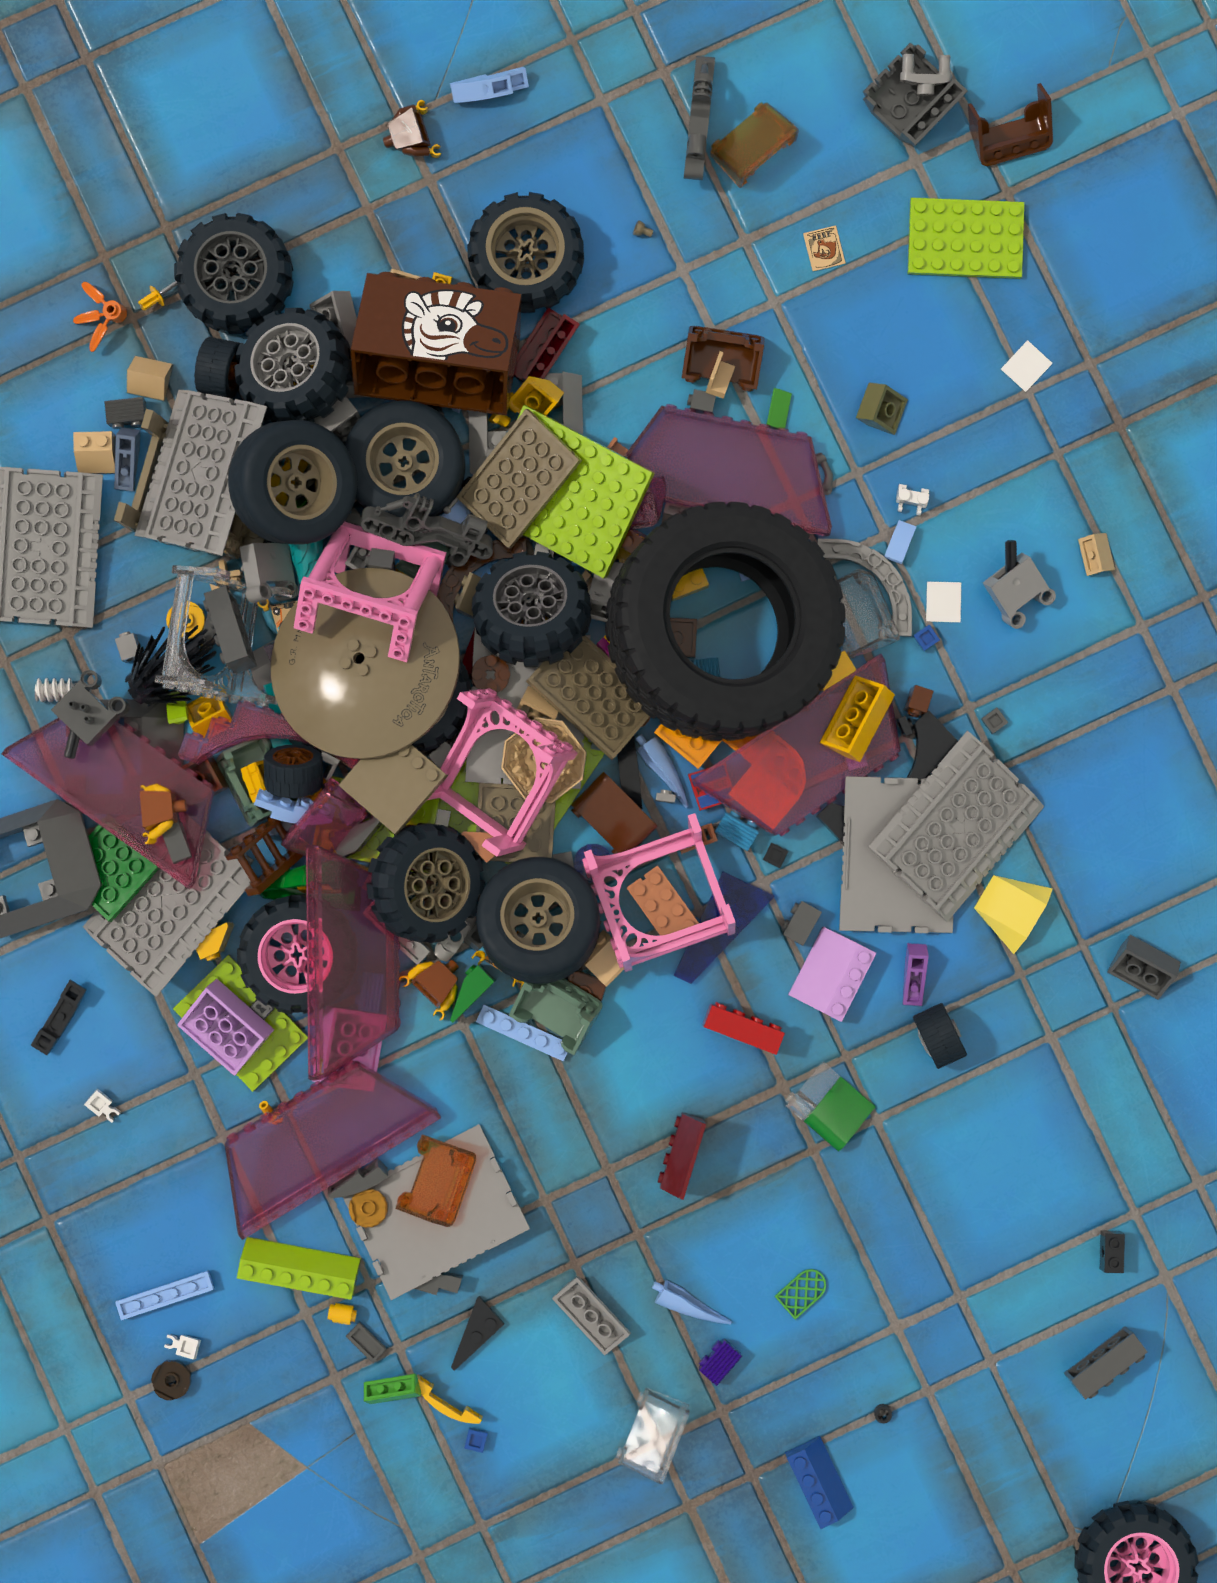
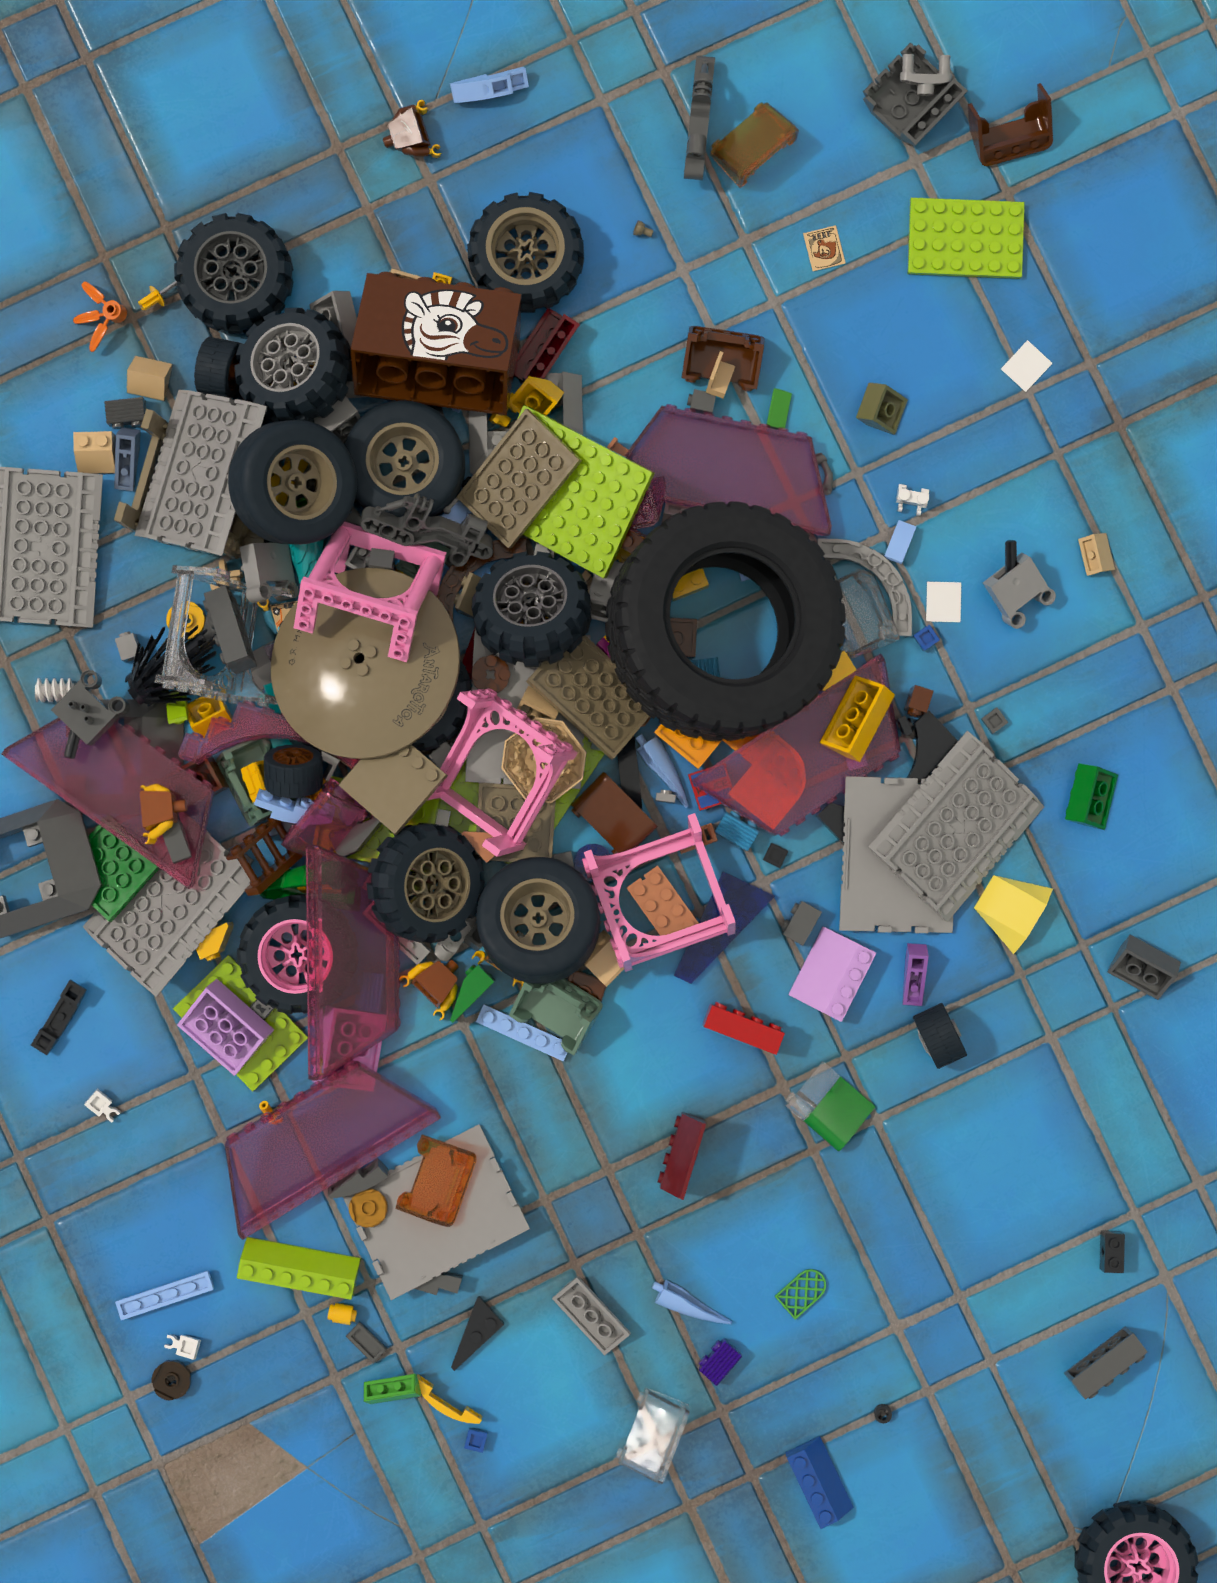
(1091, 796): none -> green slope

